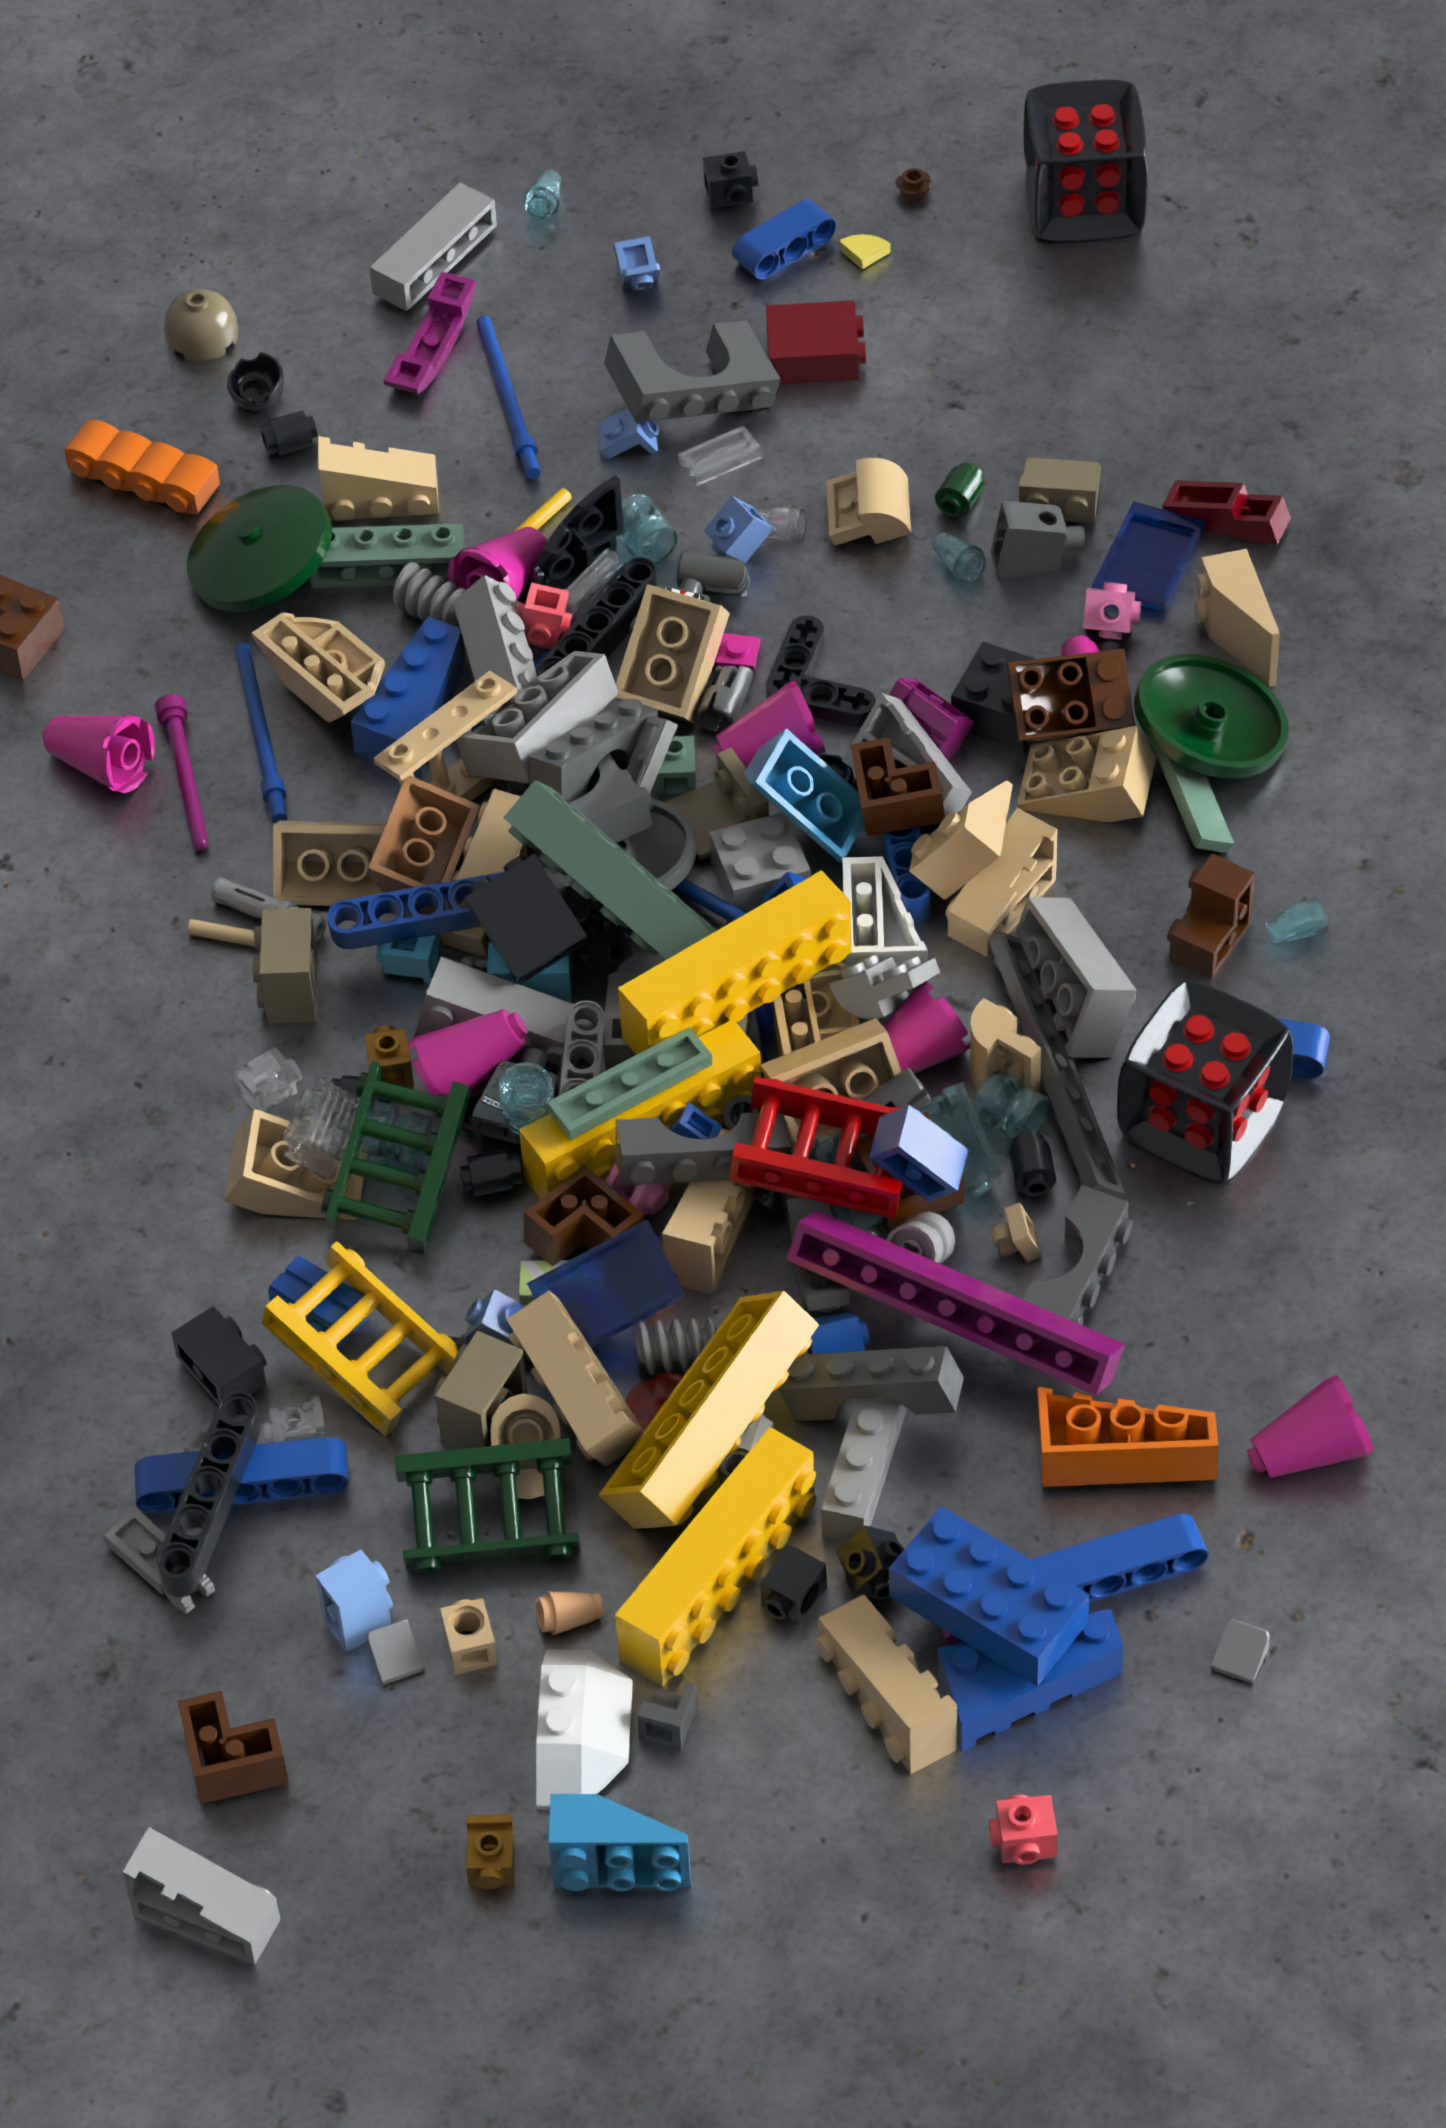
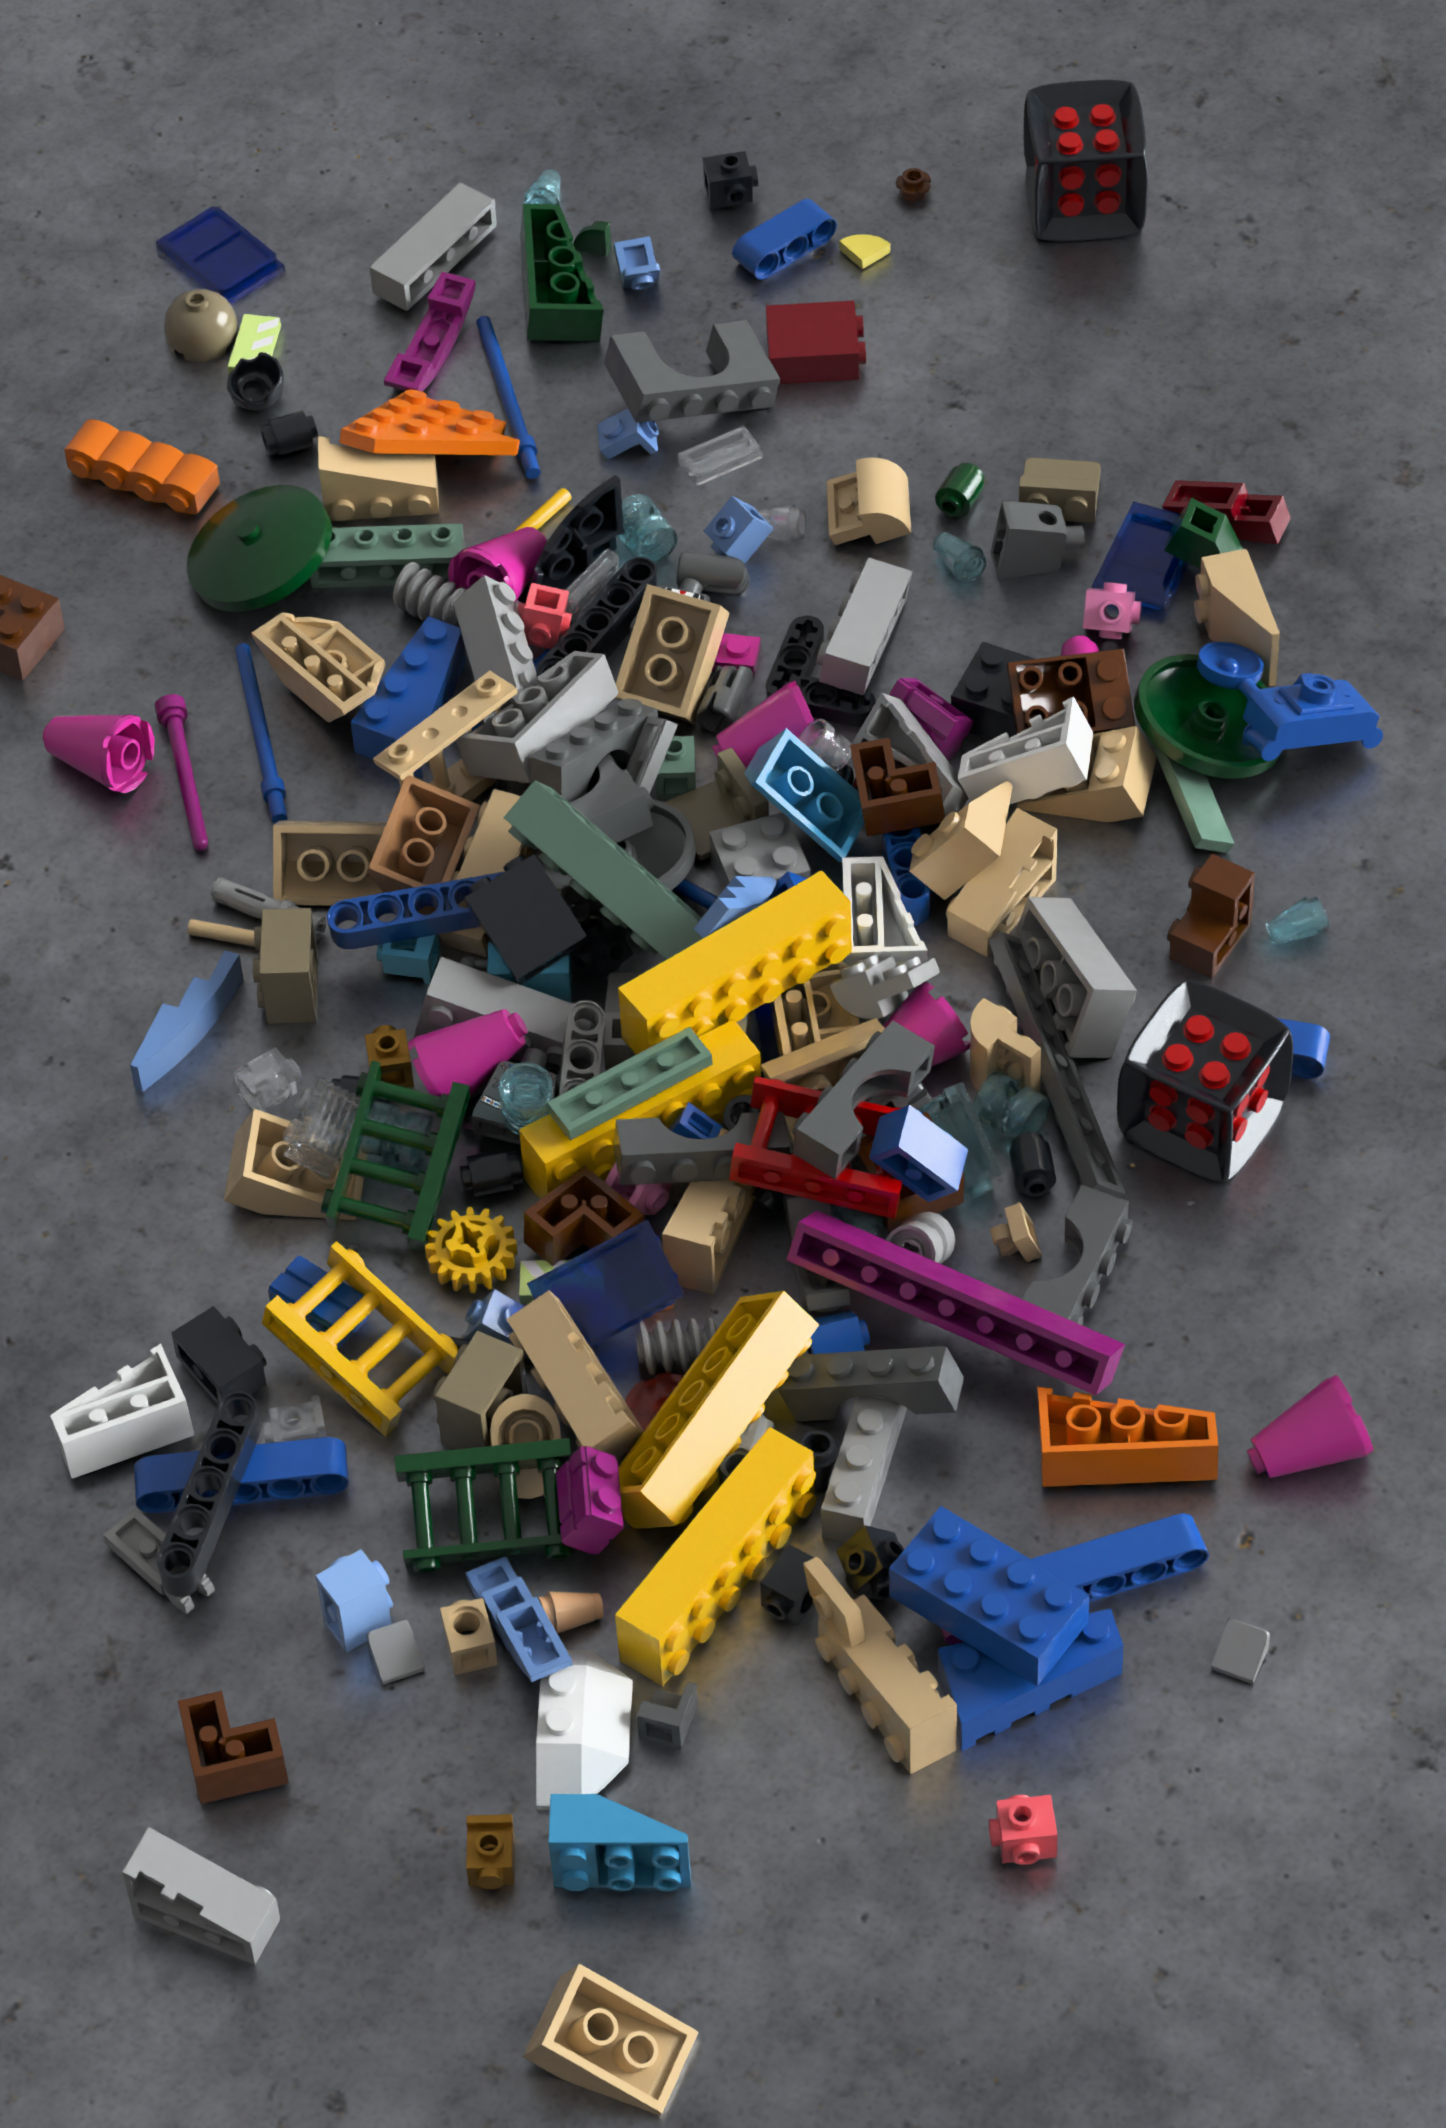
(123, 1418): none -> white wedge
(183, 1027): none -> medium blue slope
(221, 254): none -> clear blue piece
(254, 336): none -> yellowish green tile
(428, 426): none -> orange wing
(471, 1249): none -> yellow gear
(519, 1619): none -> medium blue slope
(555, 286): none -> dark green wedge
(589, 1500): none -> magenta brick
(594, 239): none -> dark green tile
(610, 2041): none -> tan slope
(736, 900): none -> medium blue slope
(822, 740): none -> clear wheel
(824, 1456): none -> black cone
(834, 1602): none -> tan plate
(864, 625): none -> light grey brick
(890, 1065): none -> dark grey arch
(1035, 761): none -> white wedge
(1200, 533): none -> dark green slope
(1290, 716): none -> blue piece

